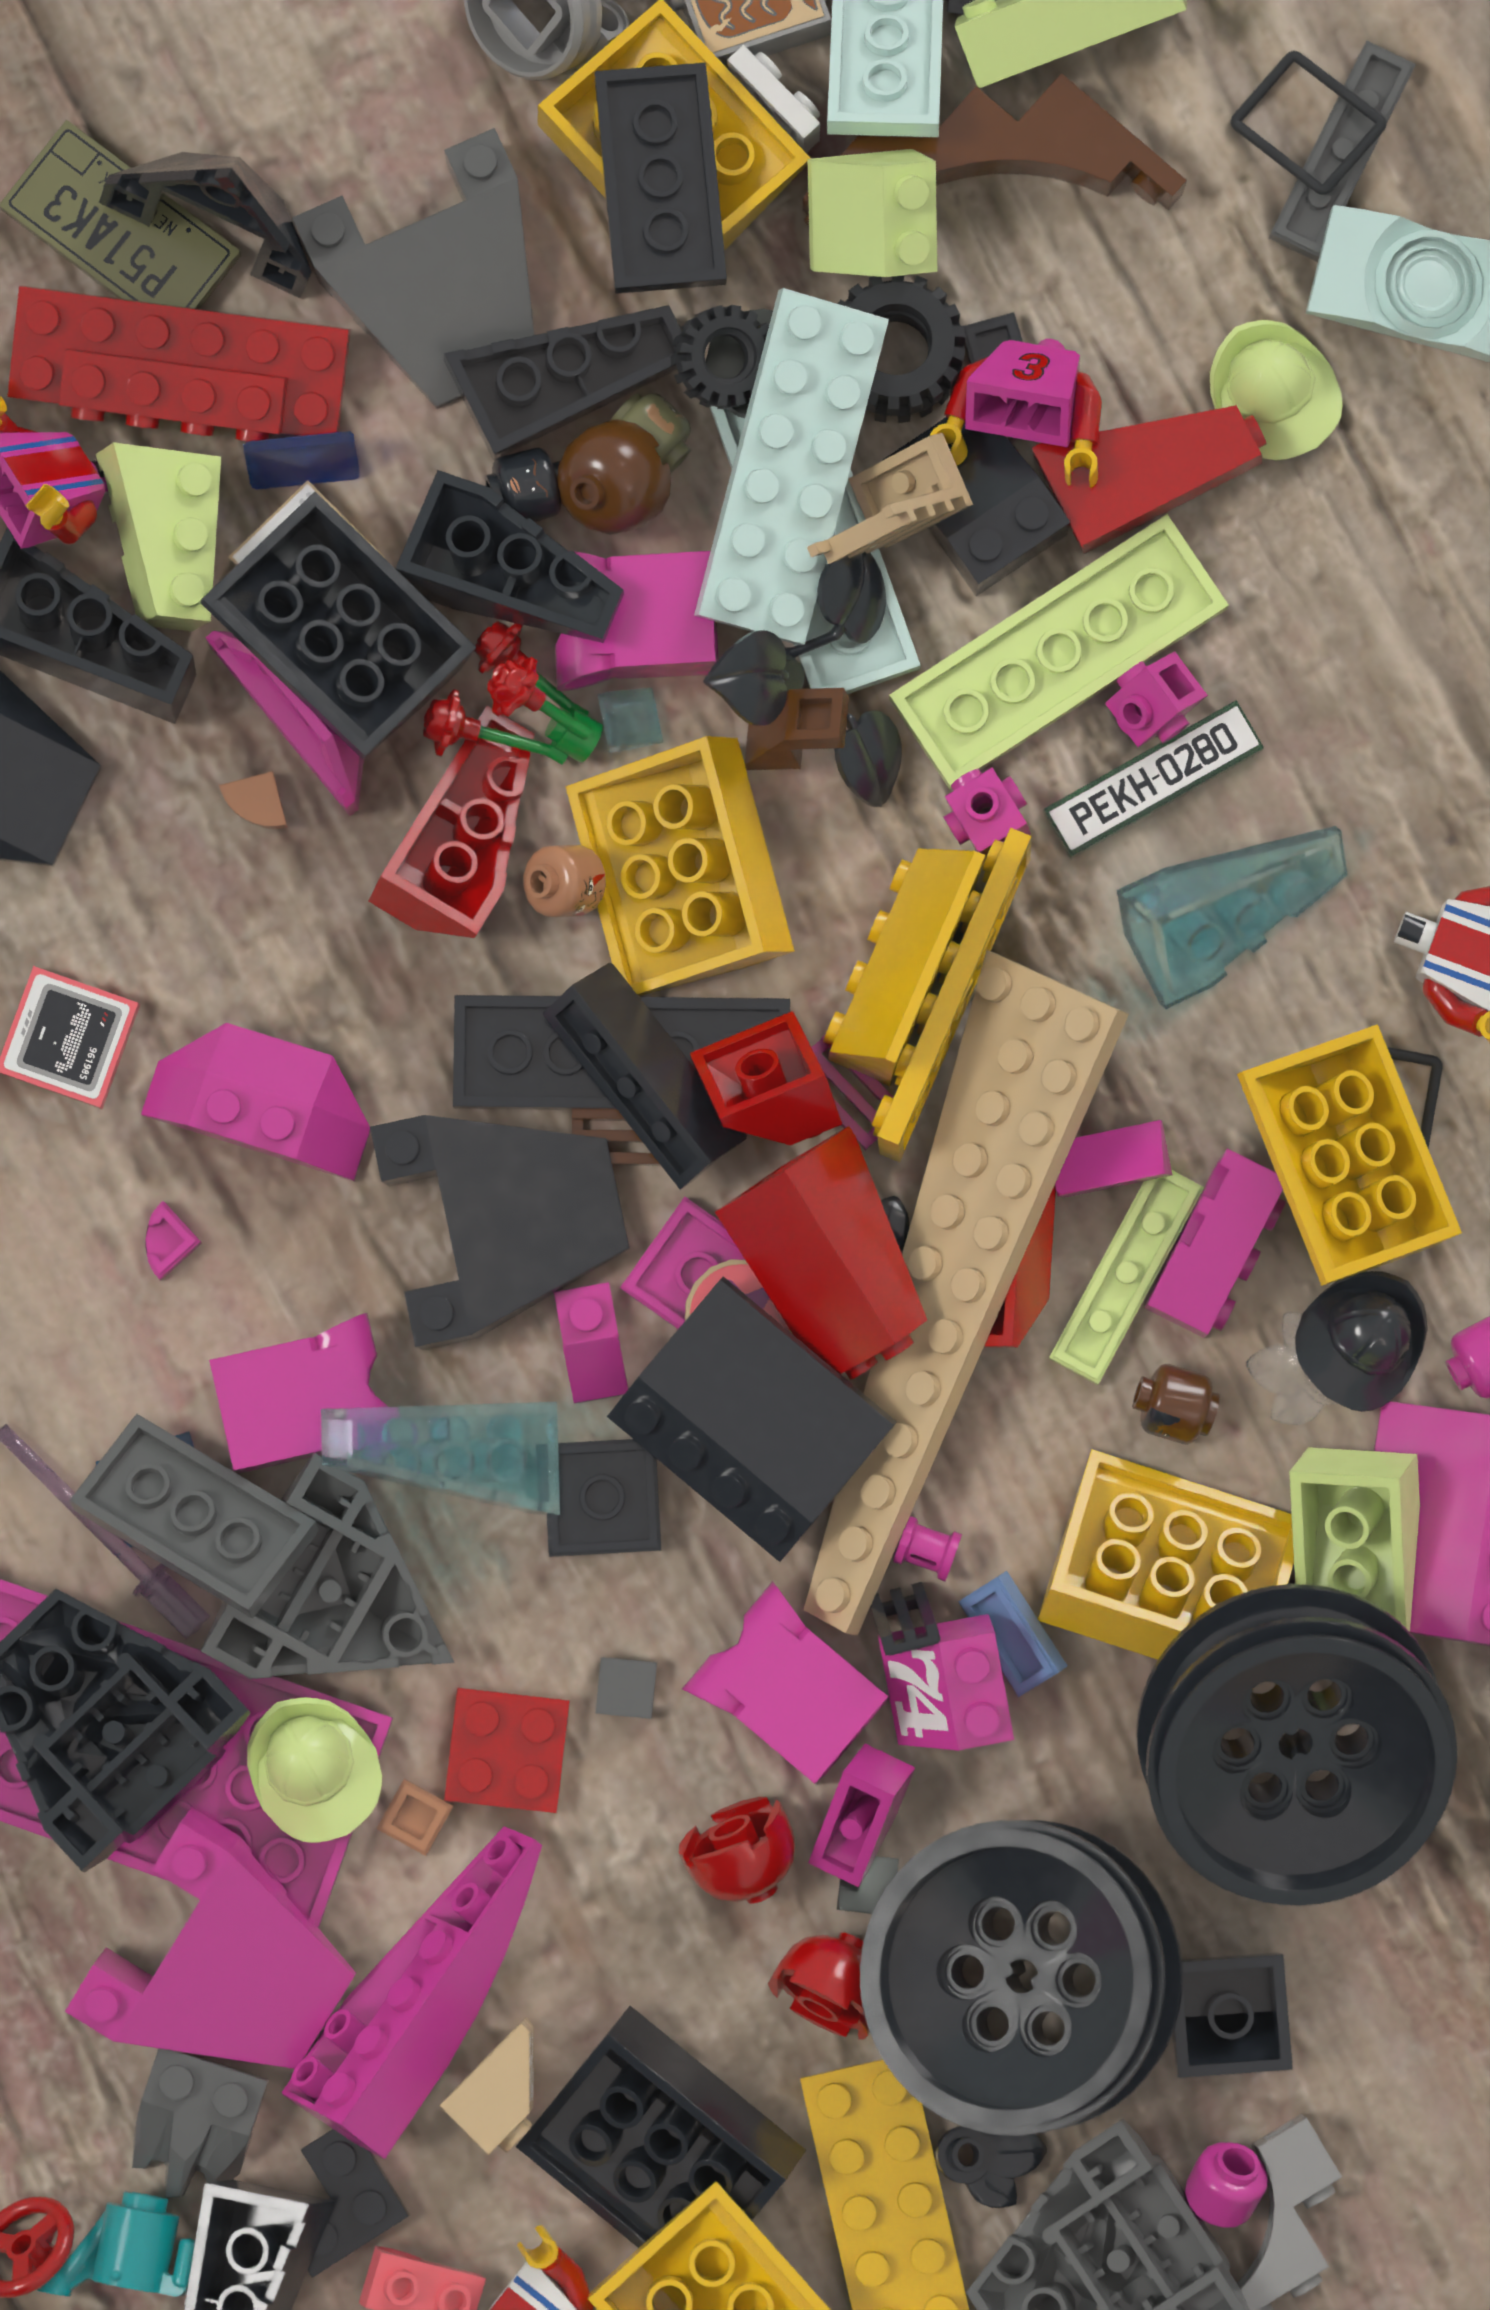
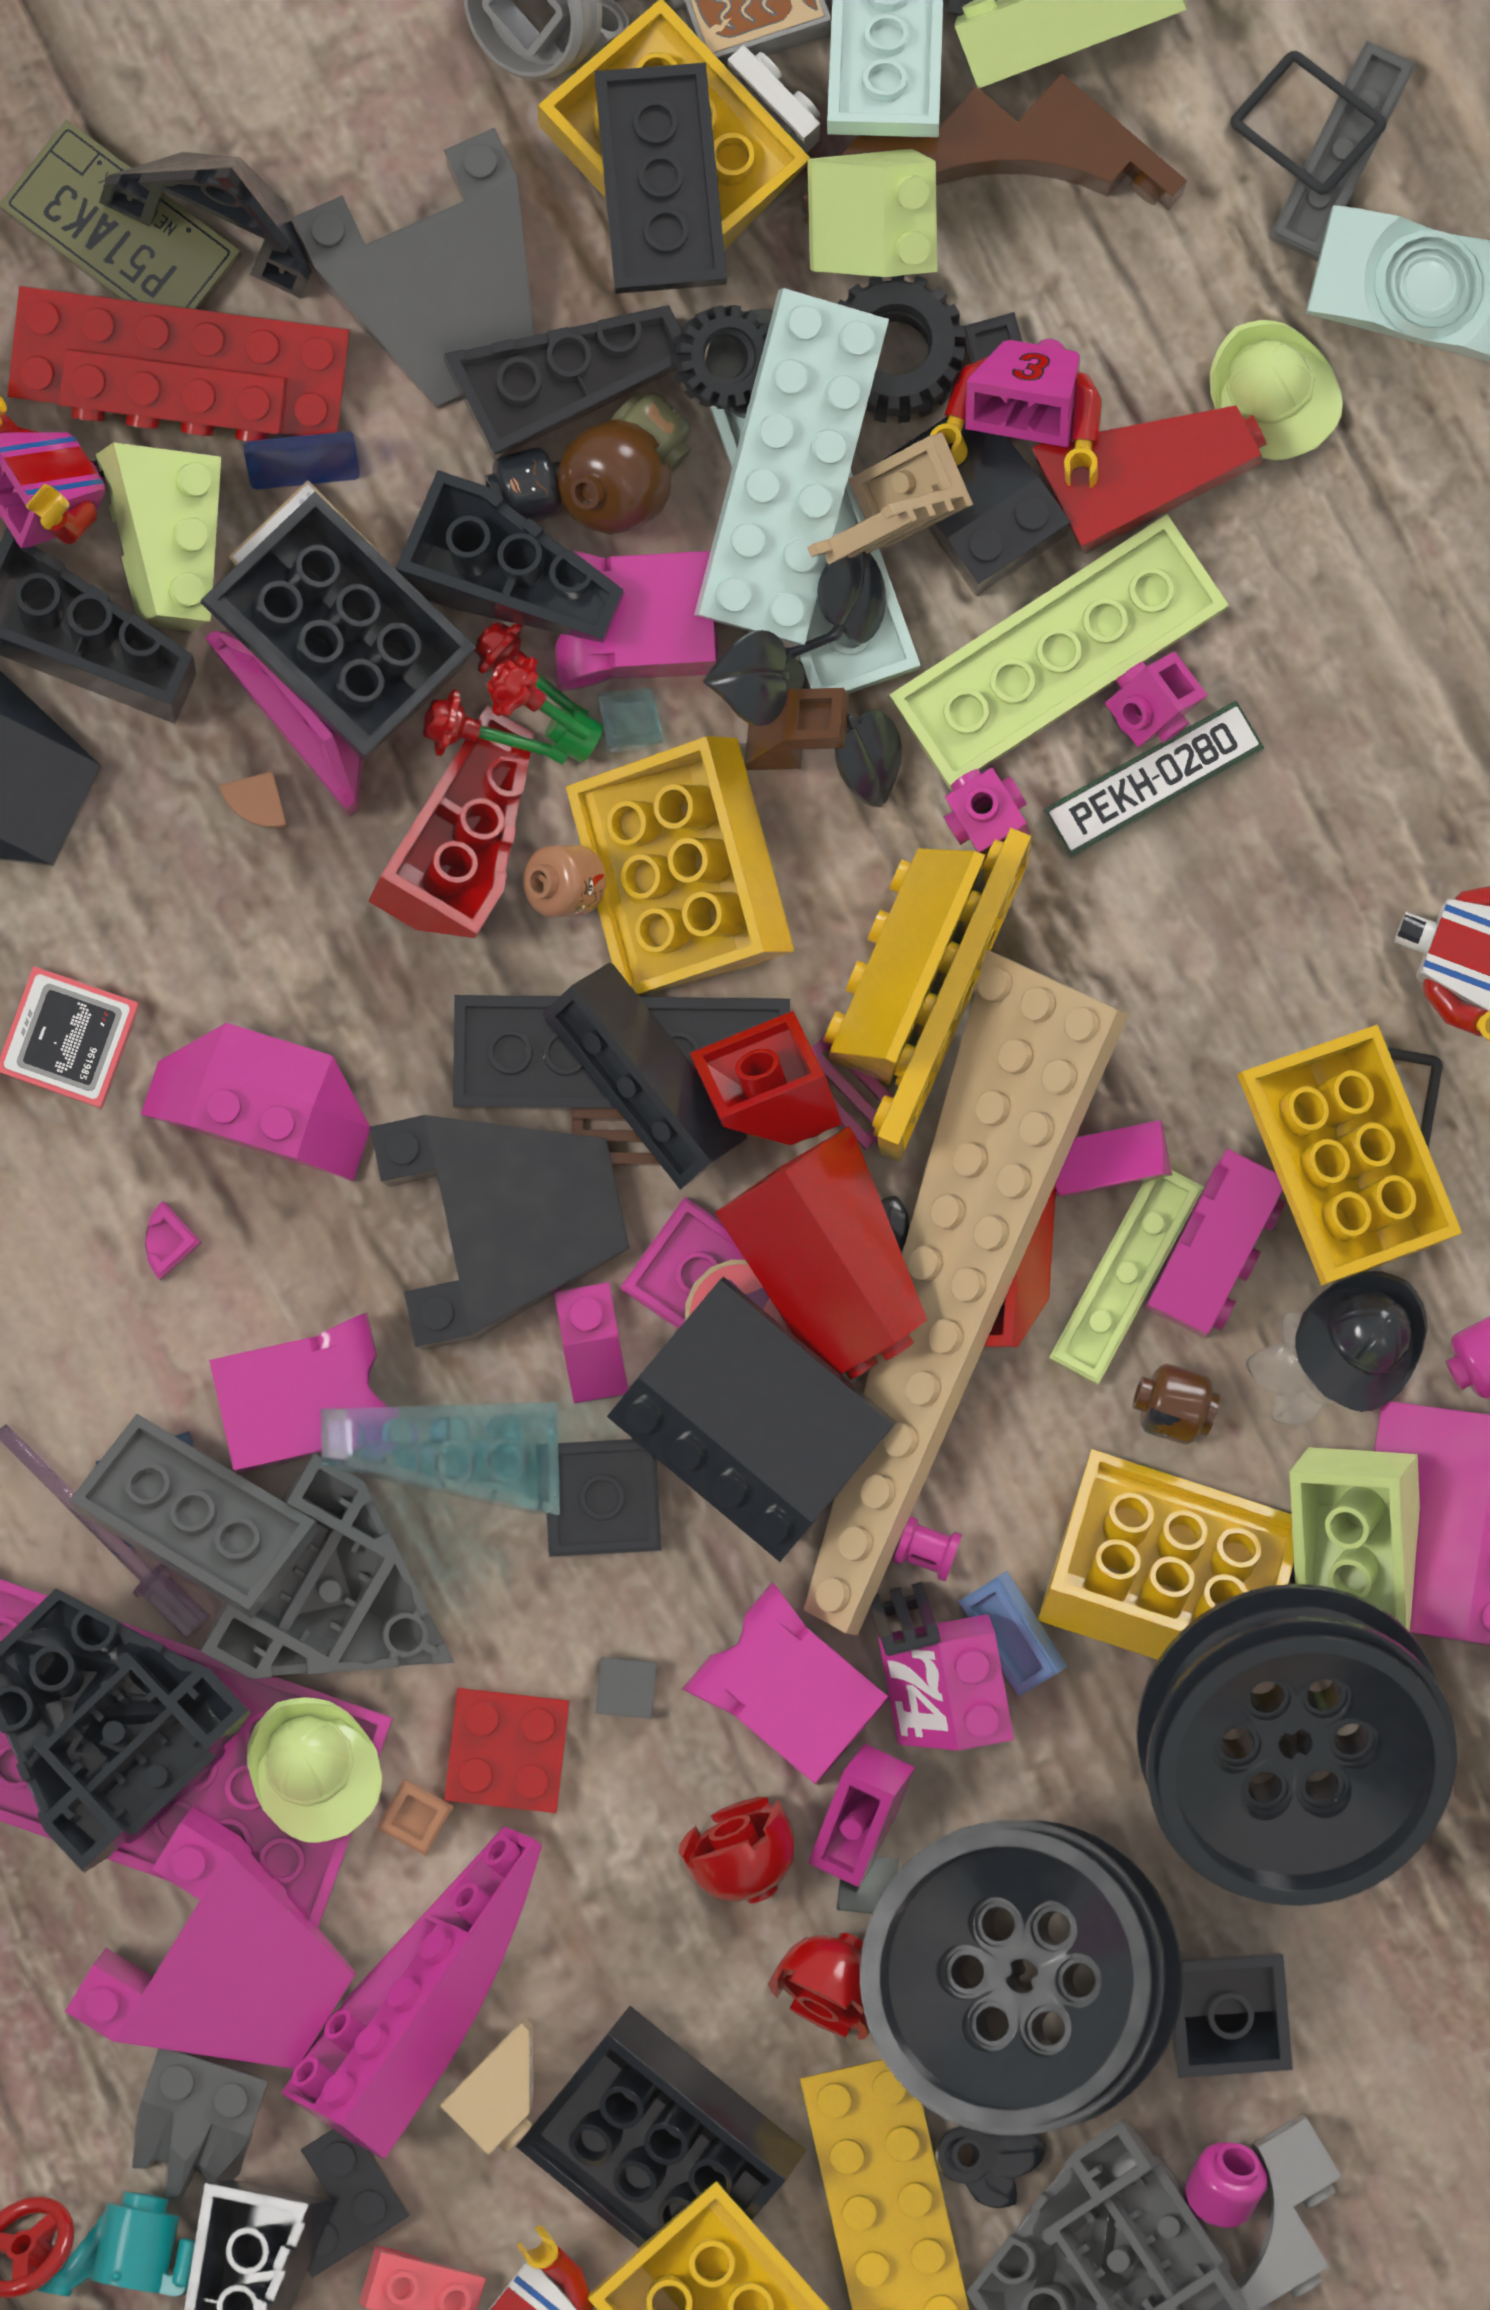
(1209, 910): clear light blue wedge -> none

